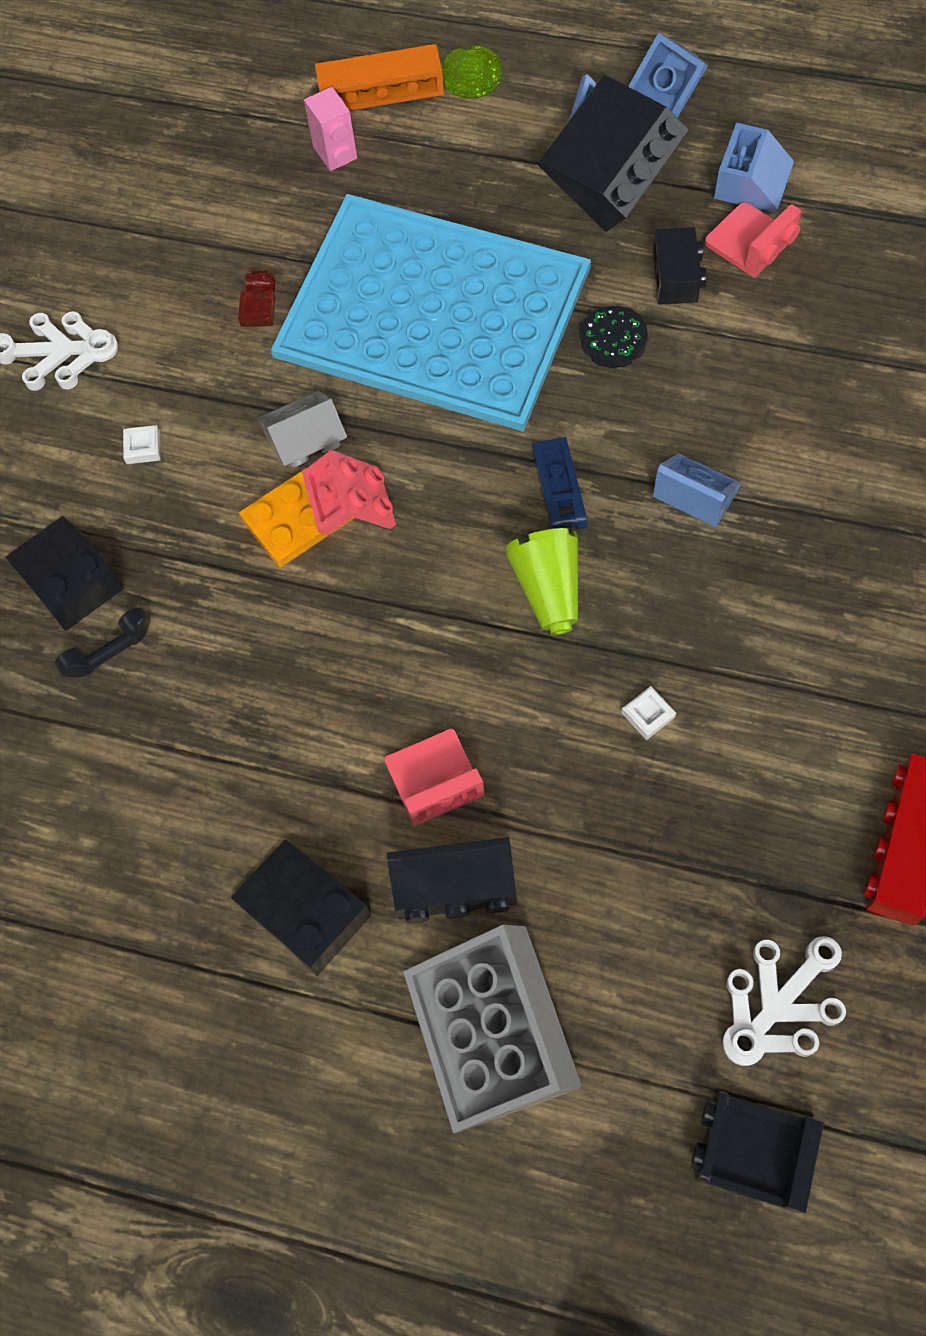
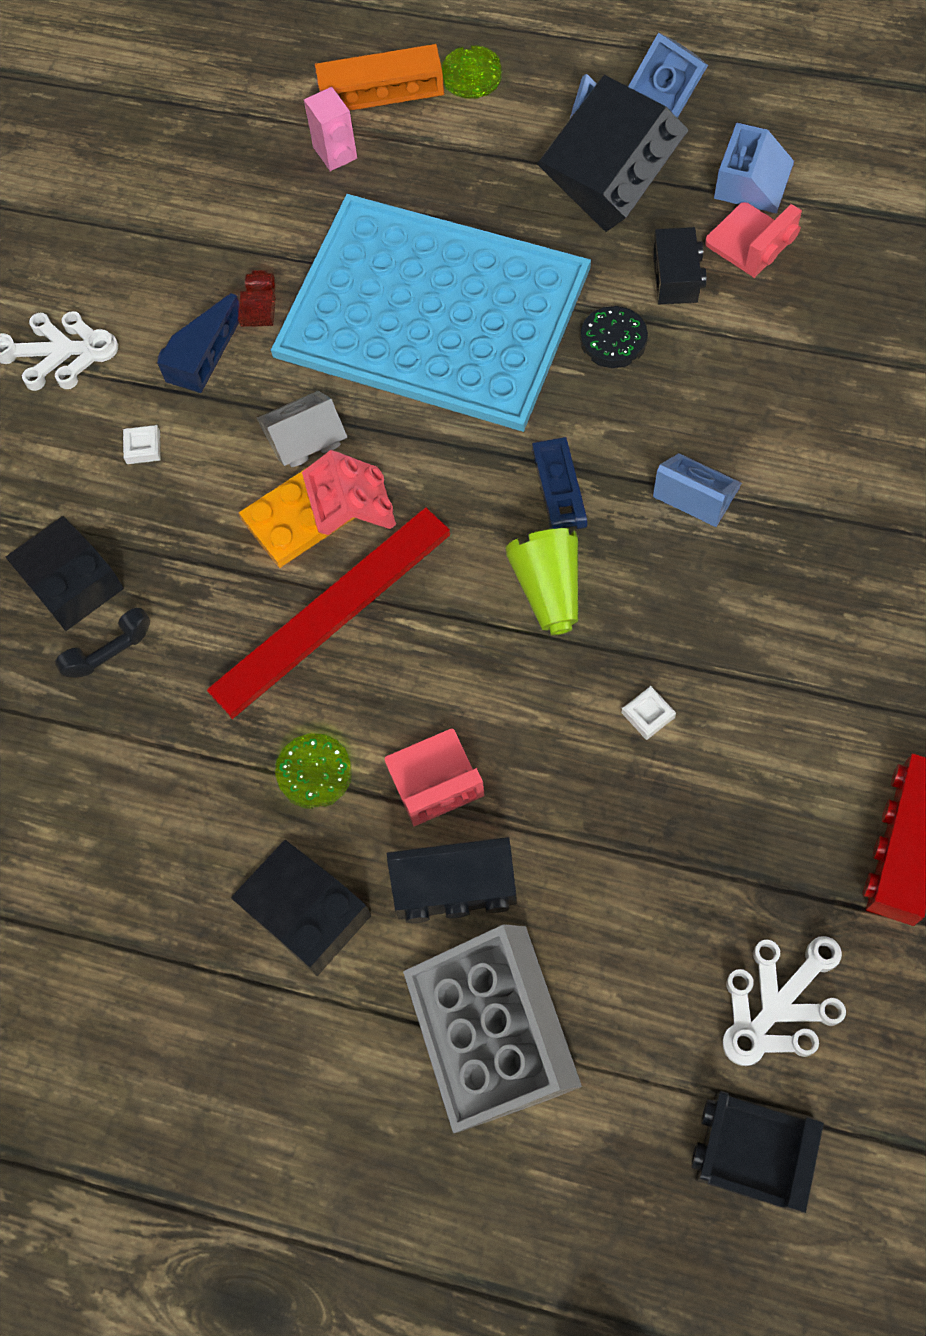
(199, 346): none -> dark blue slope
(313, 770): none -> clear neon green tile
(328, 613): none -> red tile

